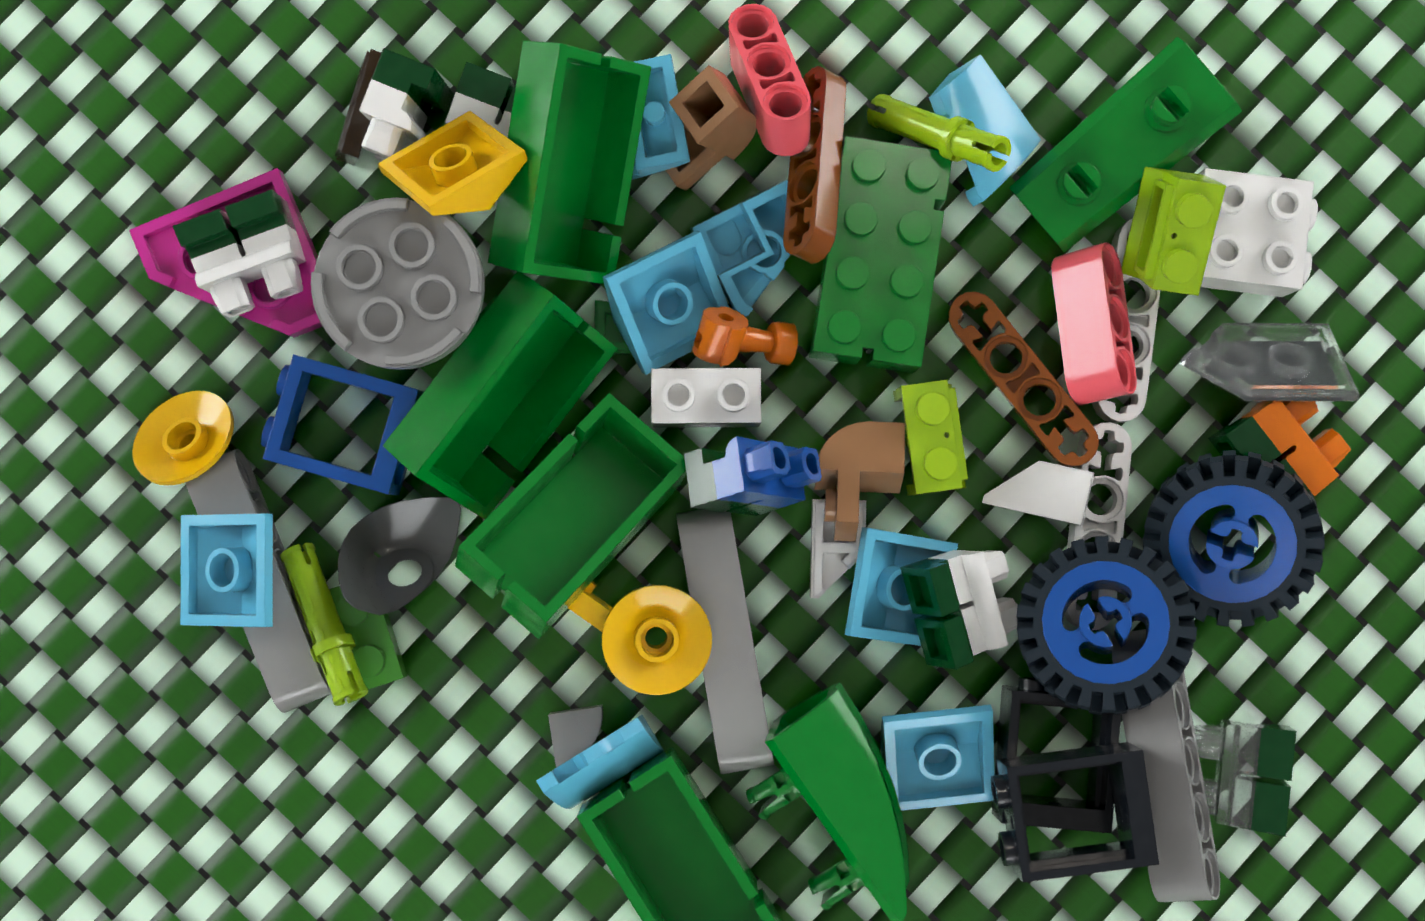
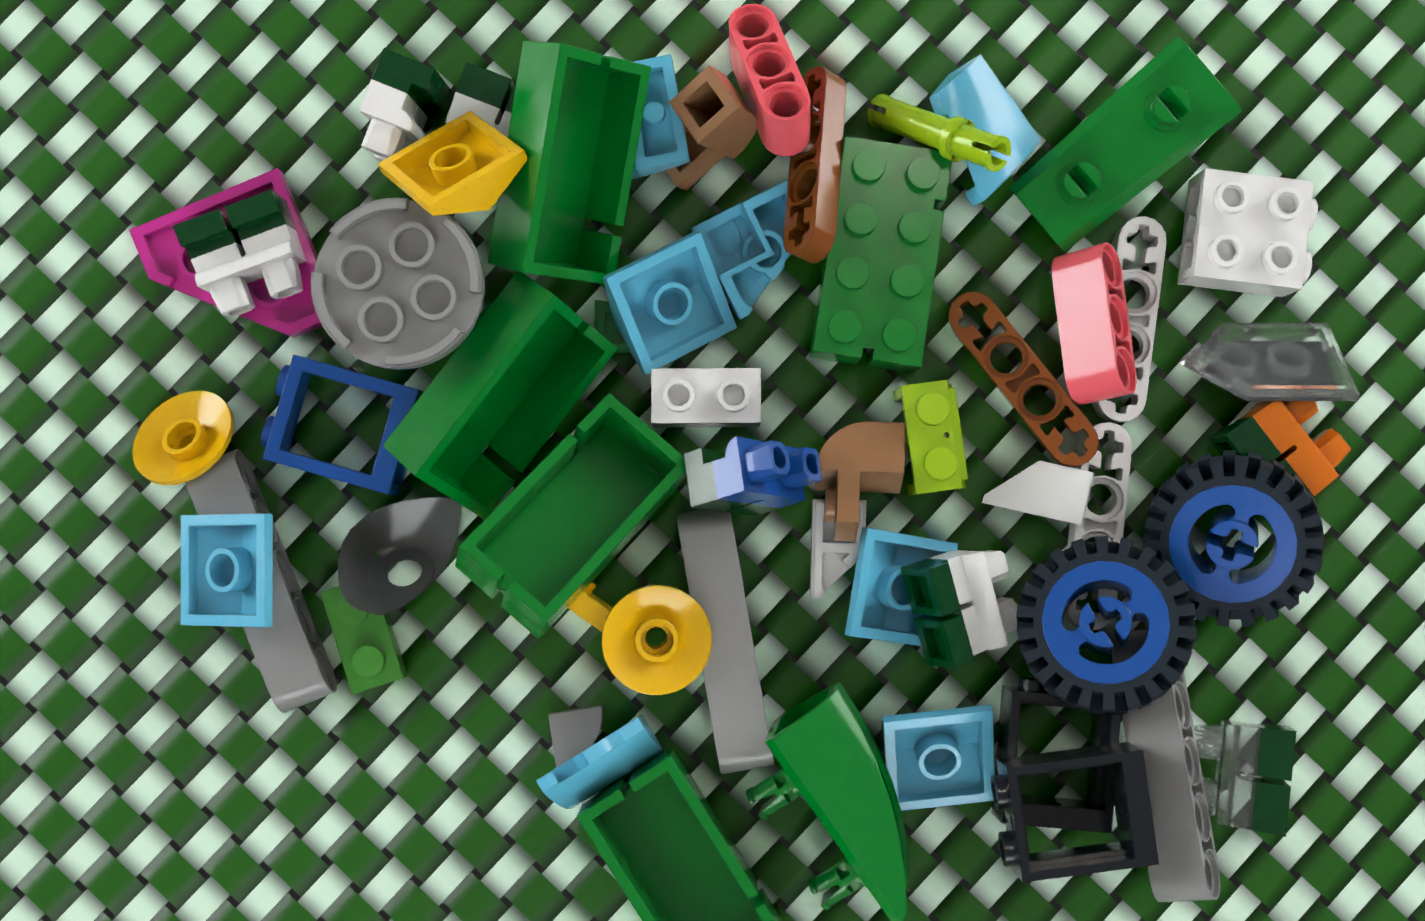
(330, 642): lime pin -> none
(355, 122): dark brown tile -> none
(726, 333): orange leg -> none
(1173, 230): lime window -> none

